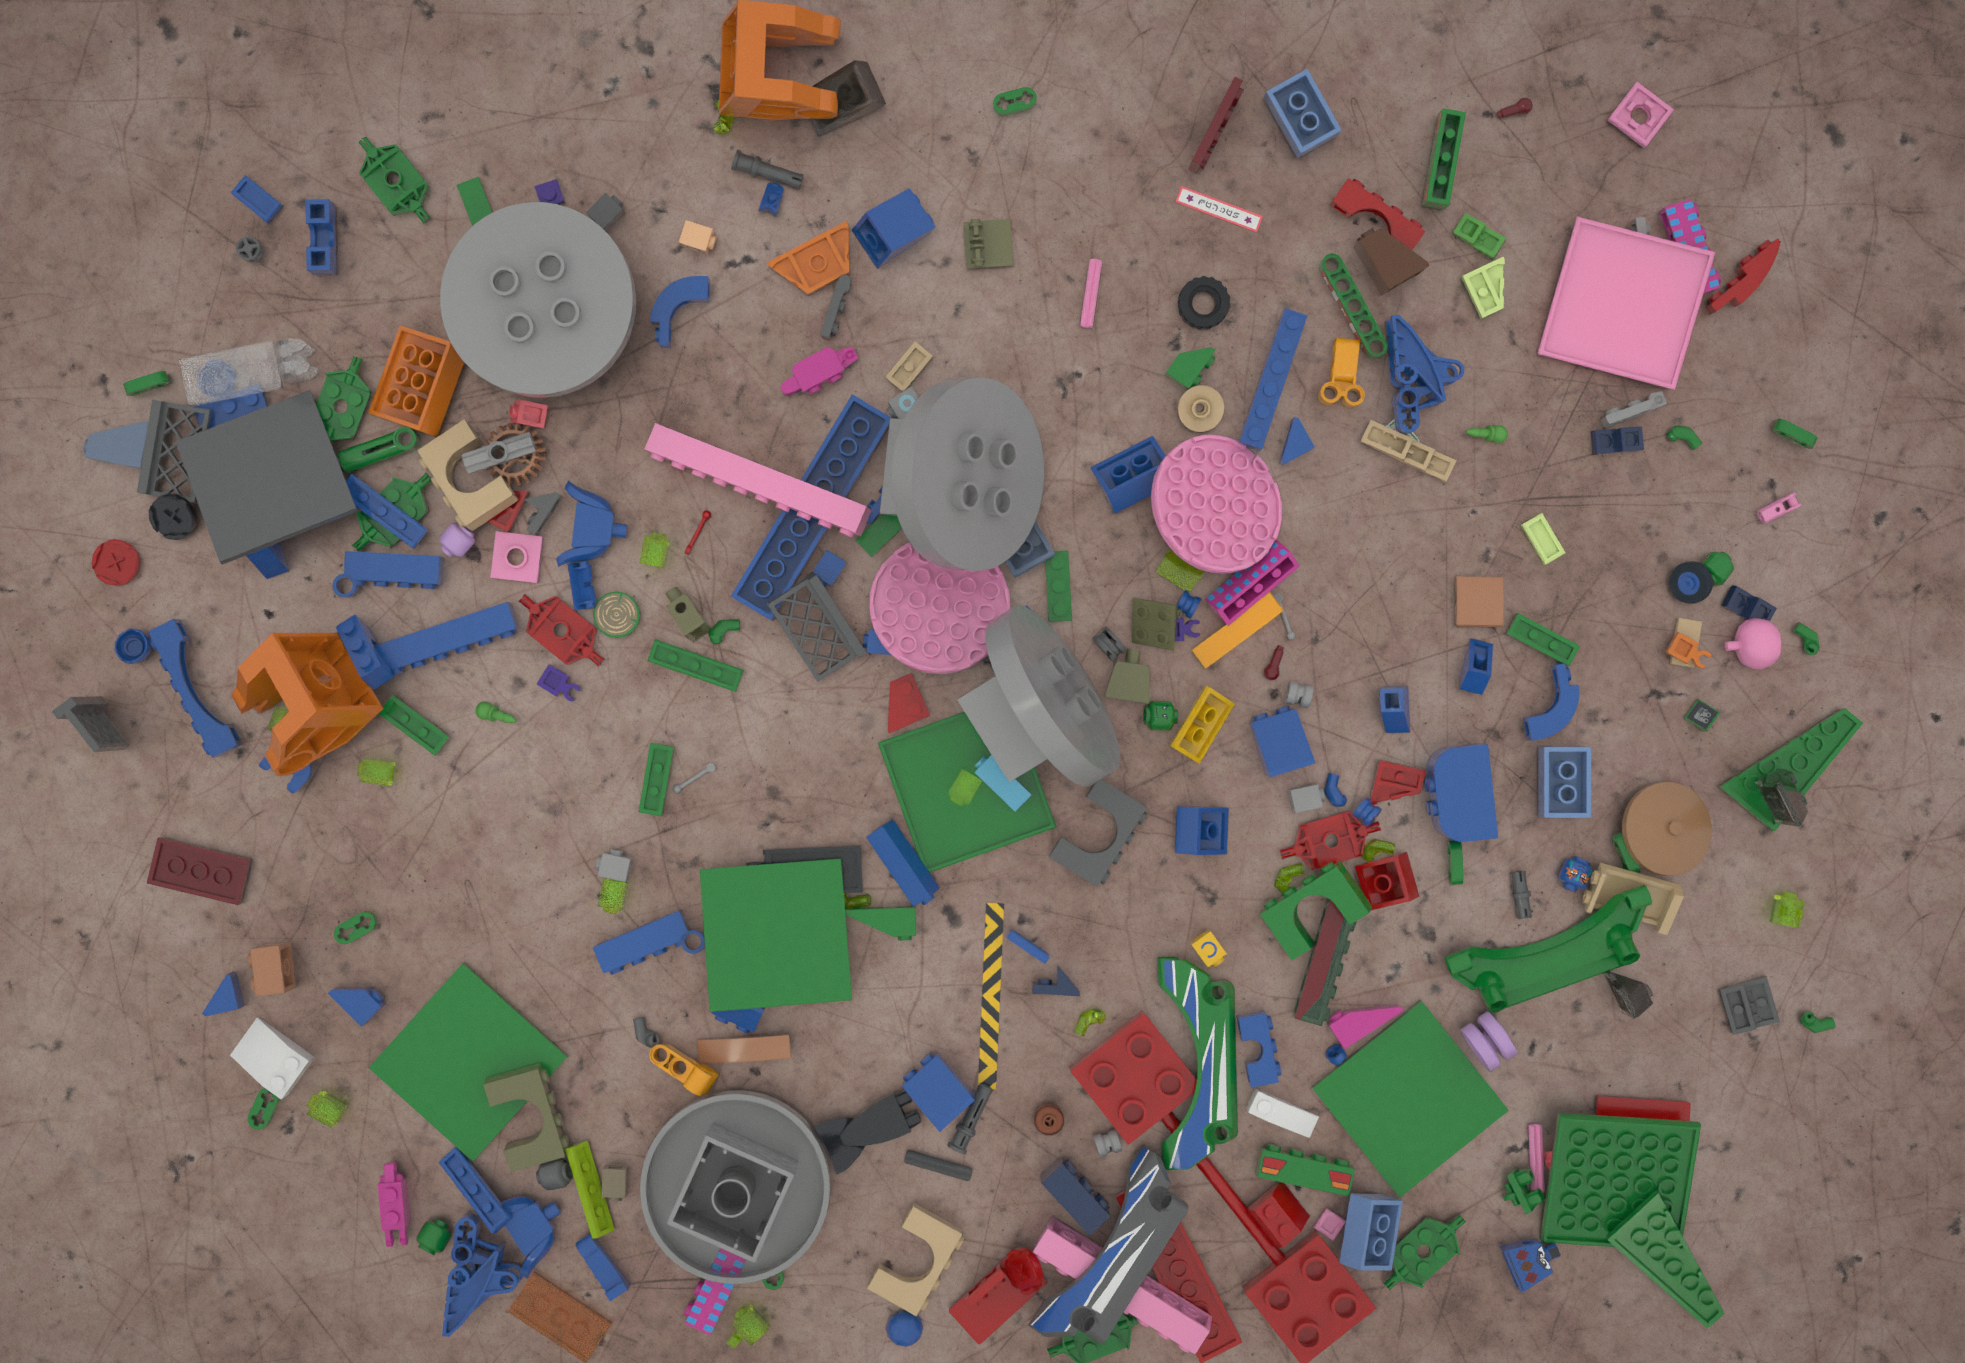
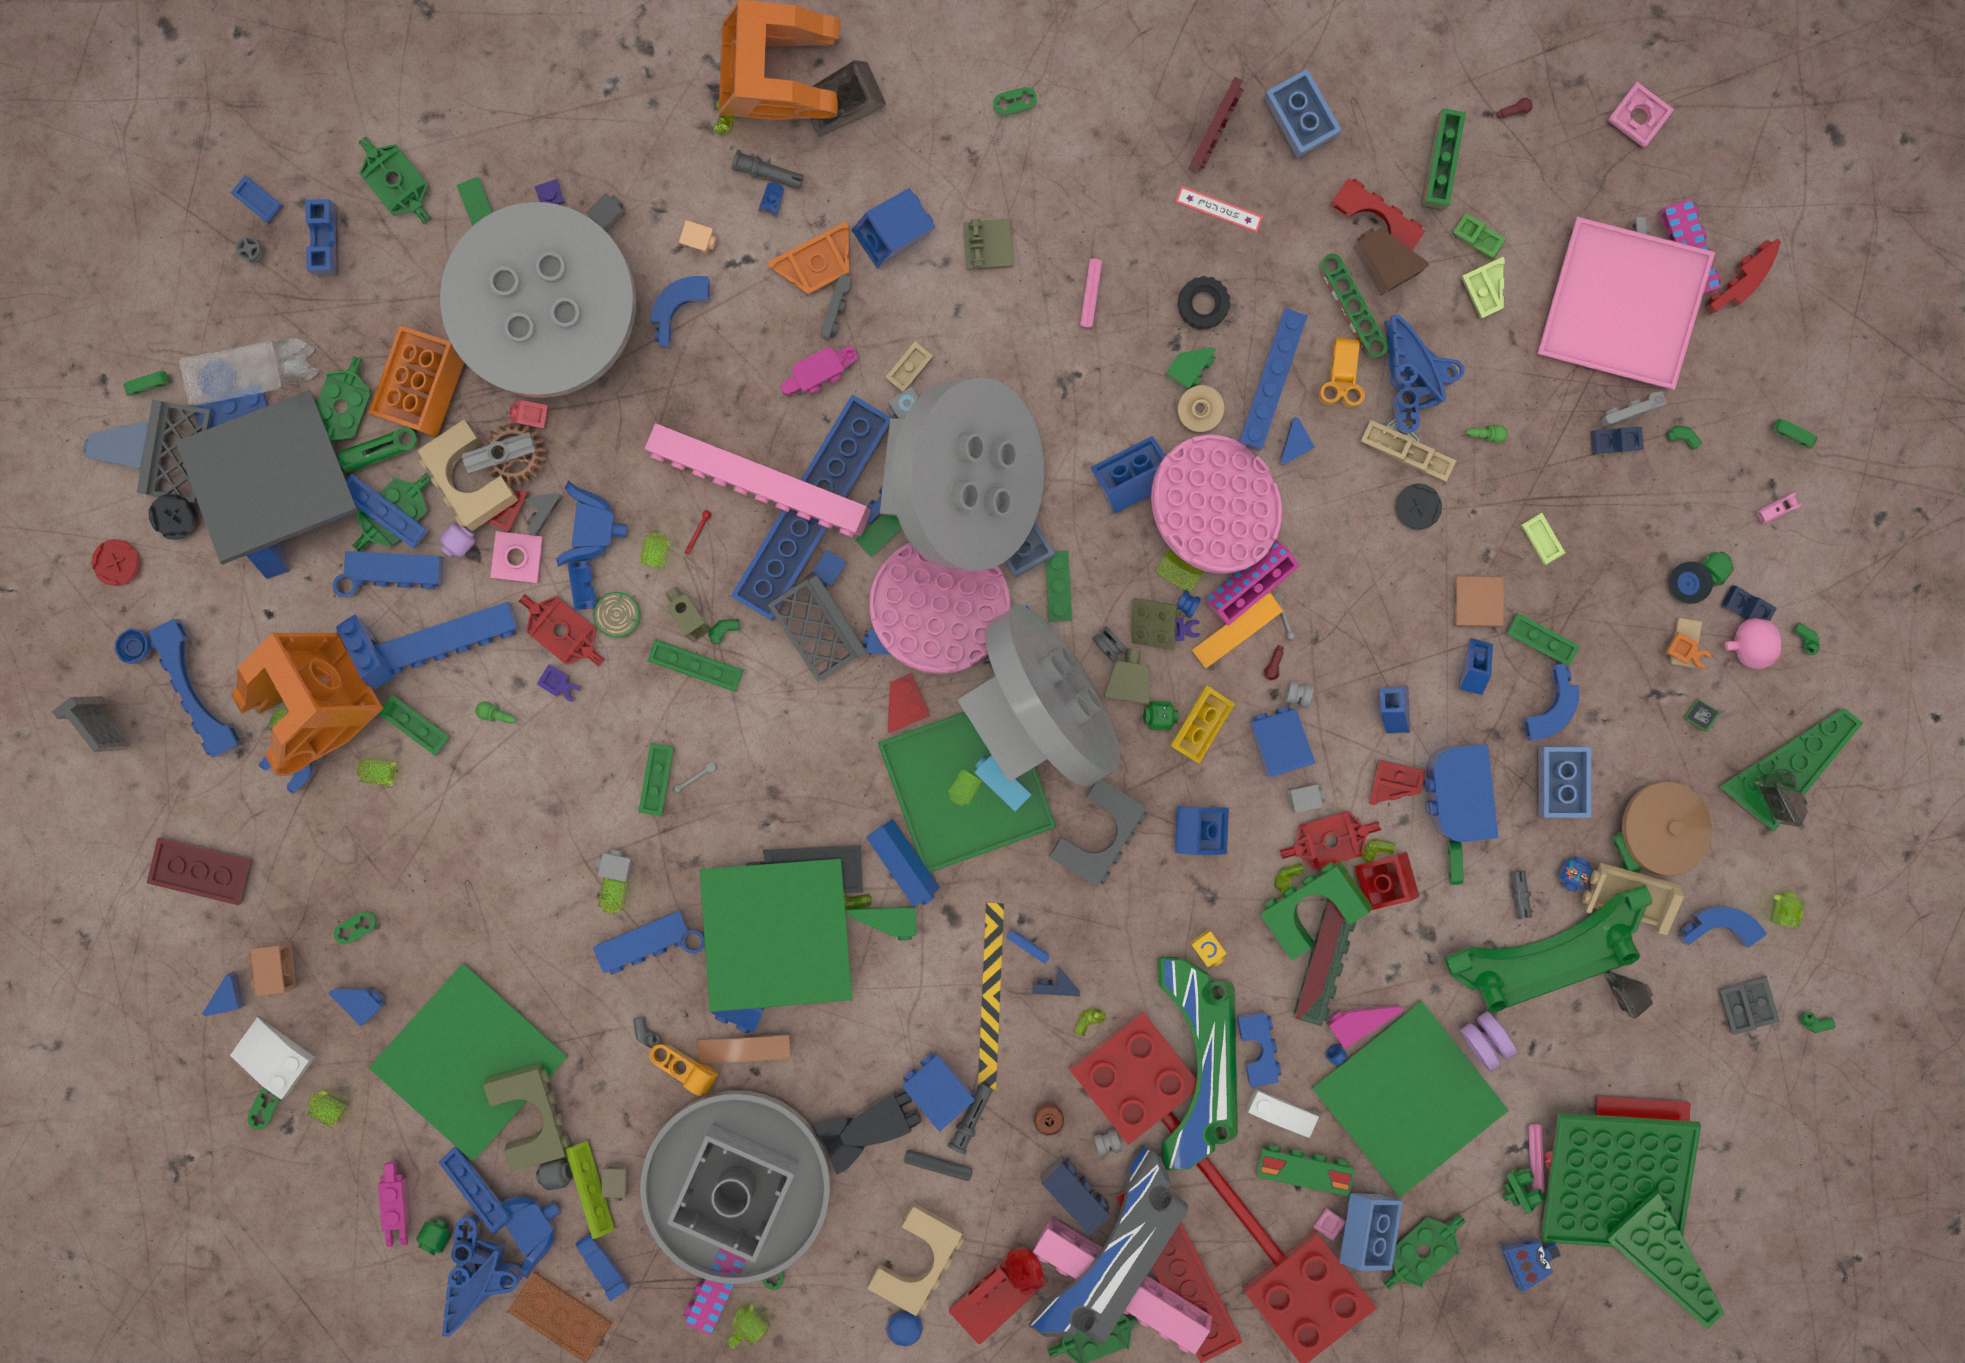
(1279, 1214): red slope -> none
(1332, 792): blue arm -> none
(1367, 812): blue wheel -> none
(1418, 506): none -> black tile
(1741, 924): none -> blue arch

